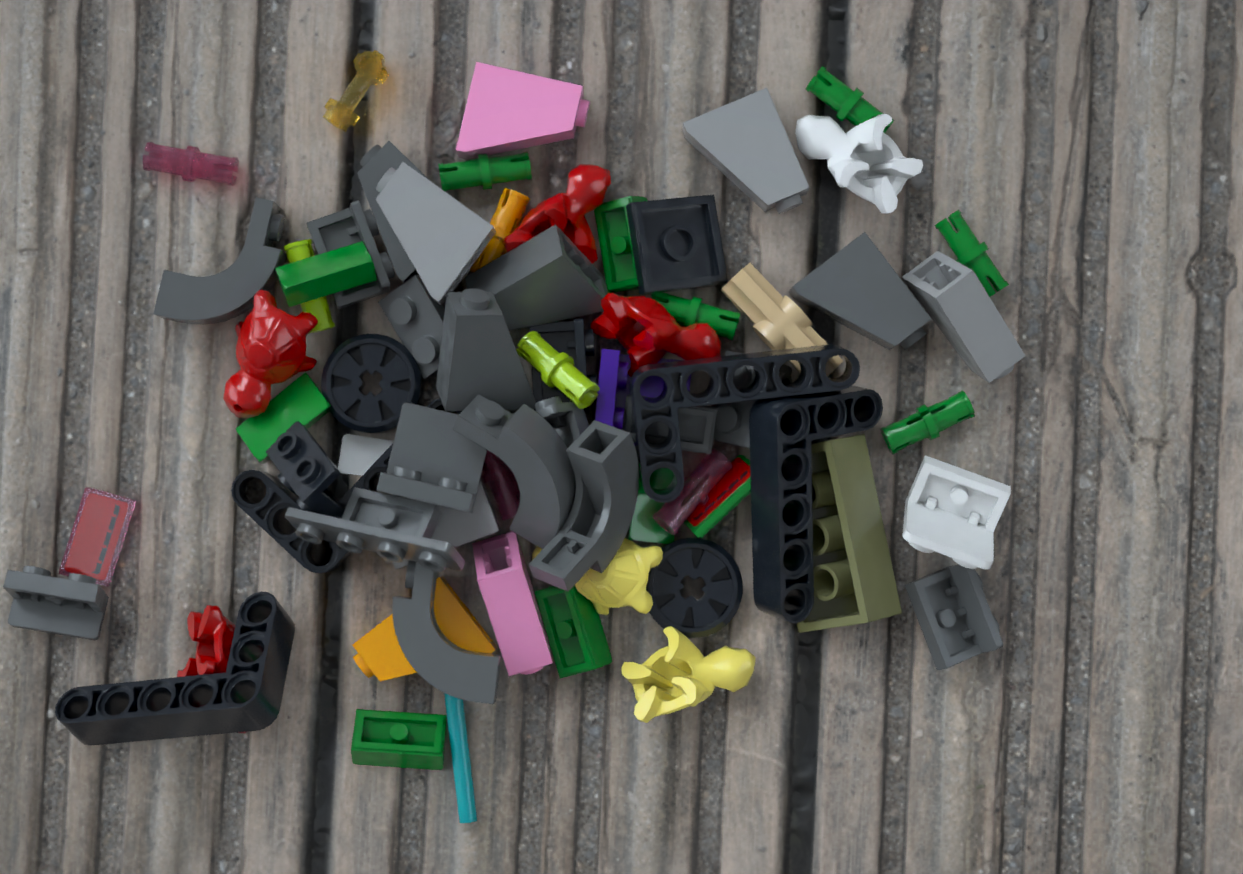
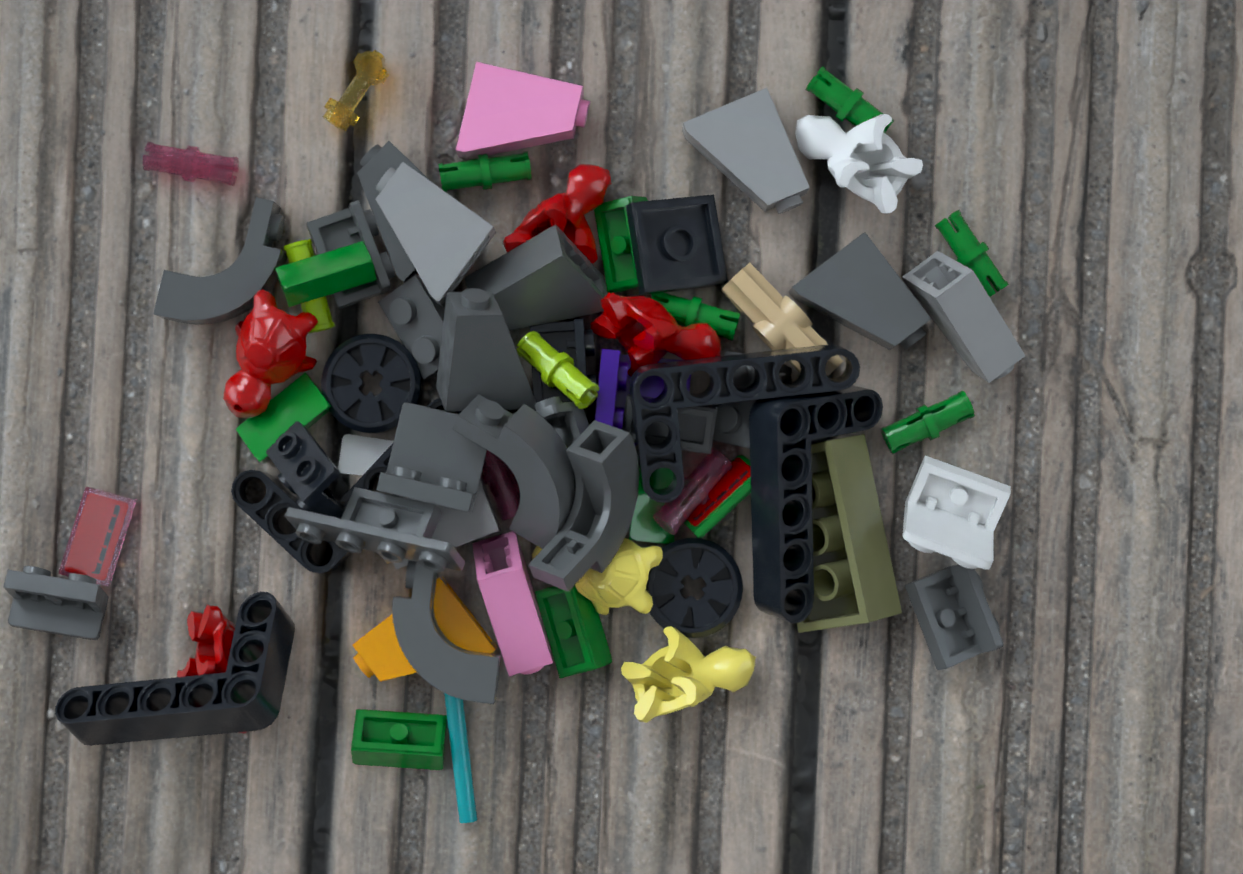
(505, 221): light orange pin -> none

